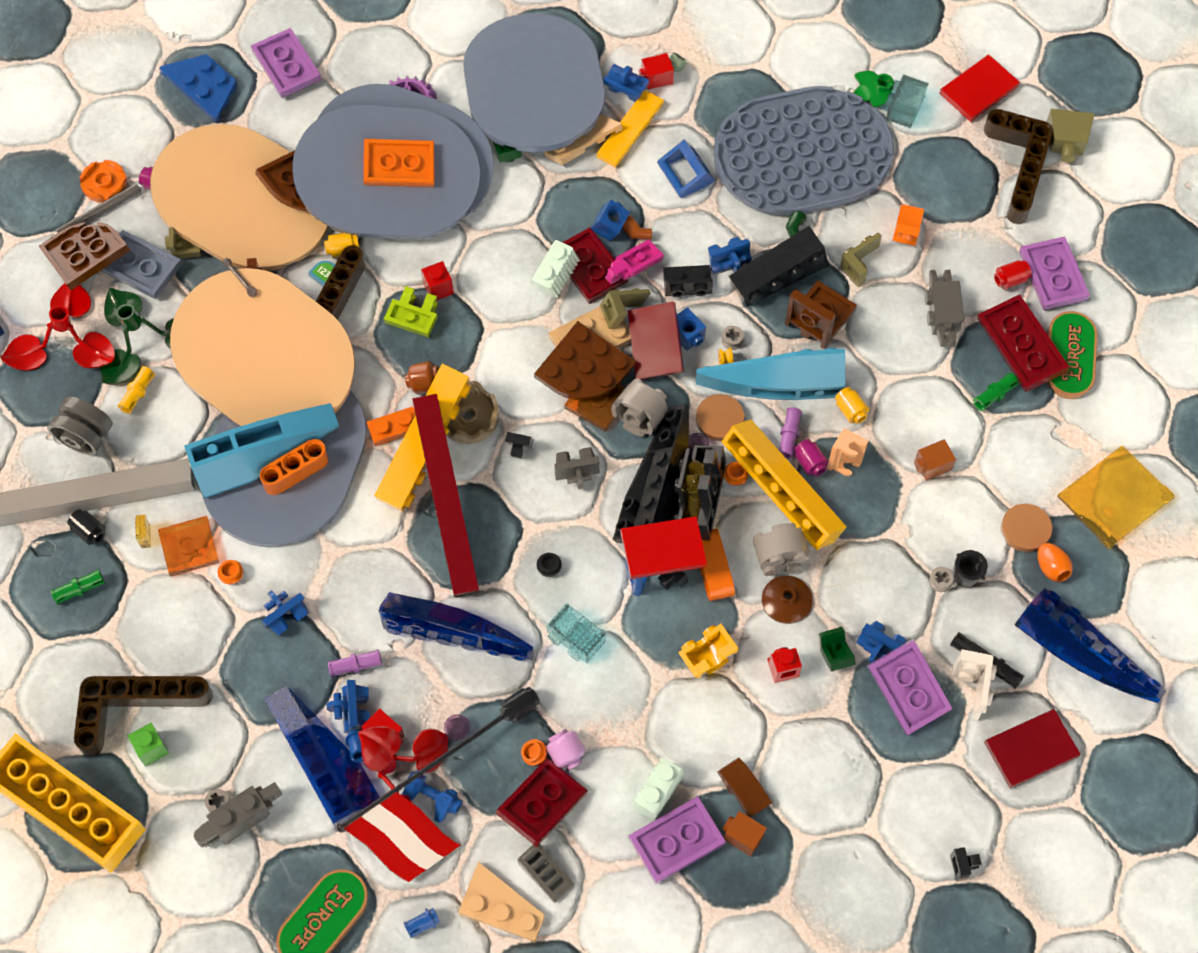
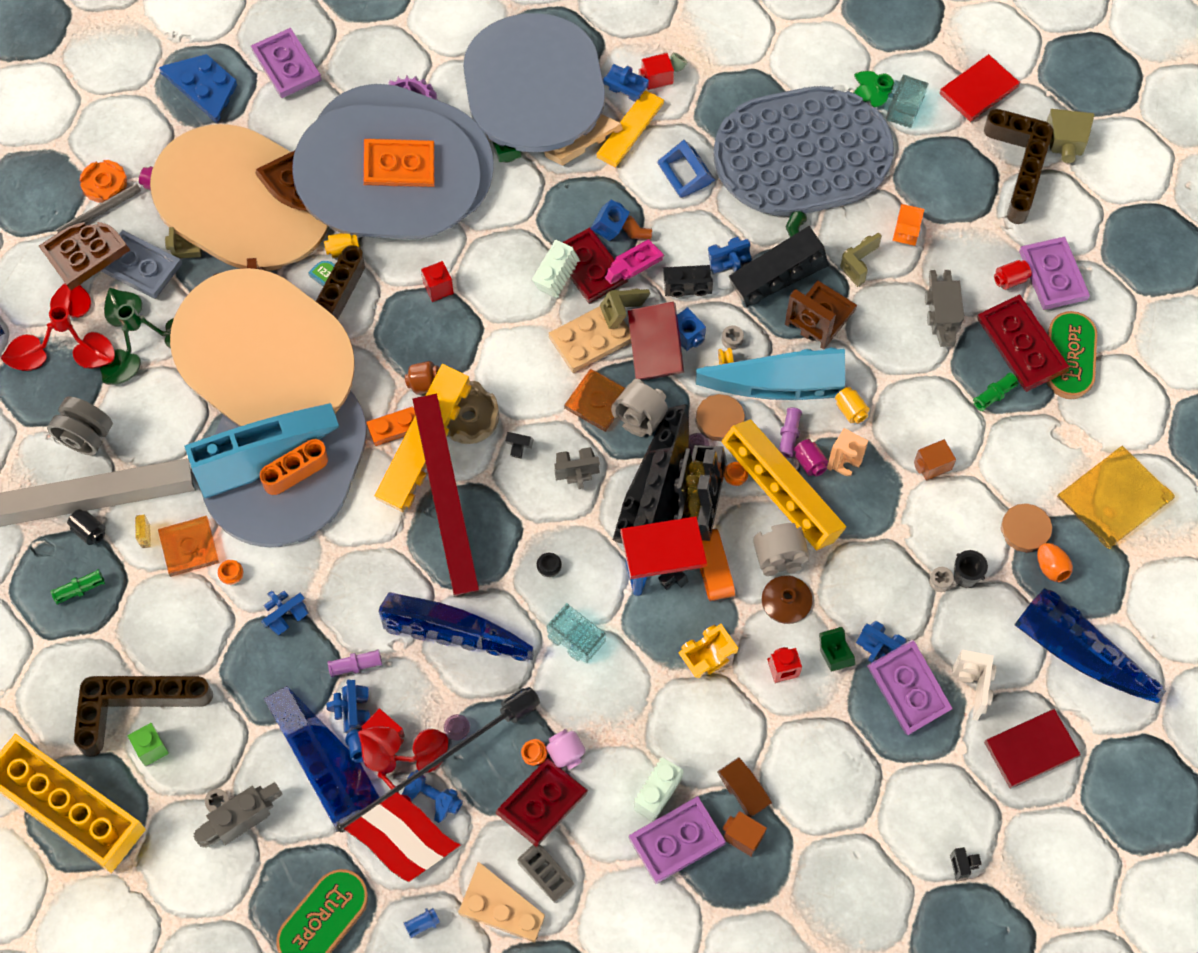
(136, 390): yellow pin -> none
(251, 291): dark grey hinge -> none
(412, 318): lime plate -> none
(584, 365): reddish brown plate -> none
(1003, 670): black pin -> none

